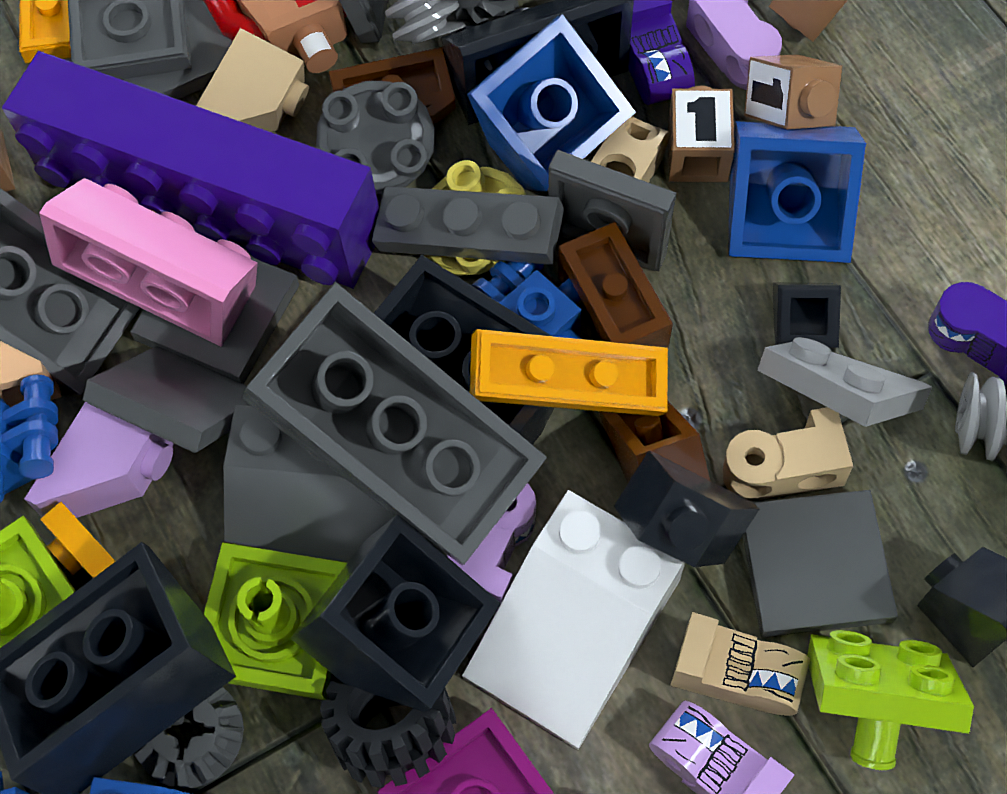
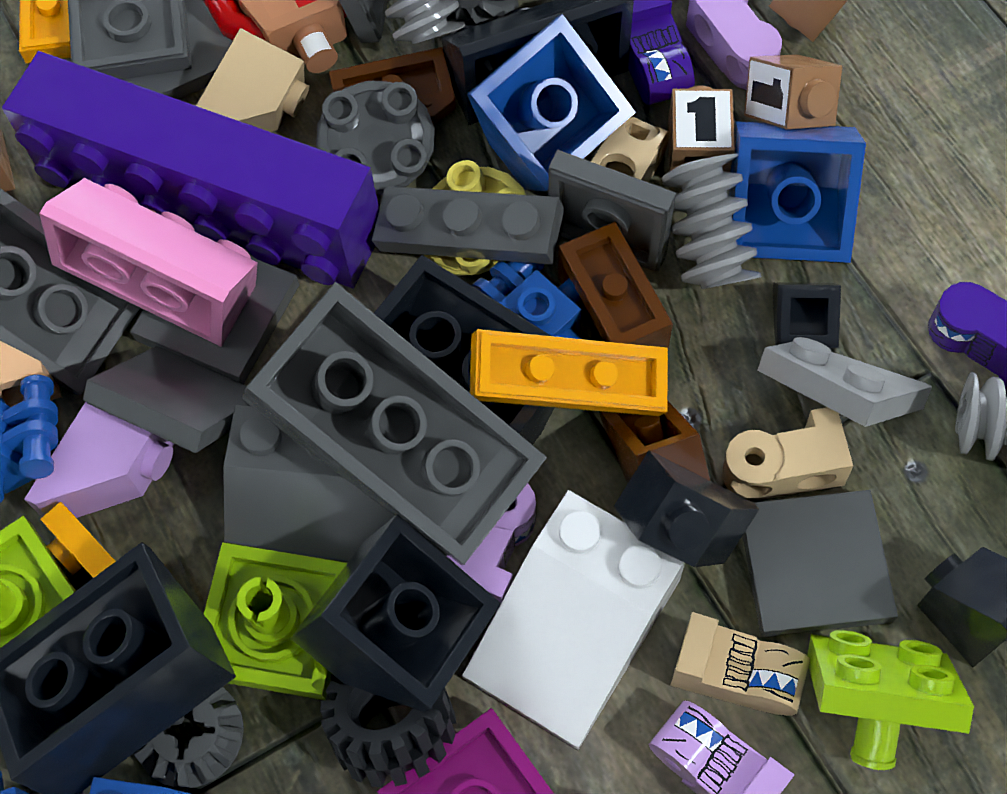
(710, 222): none -> light grey piece

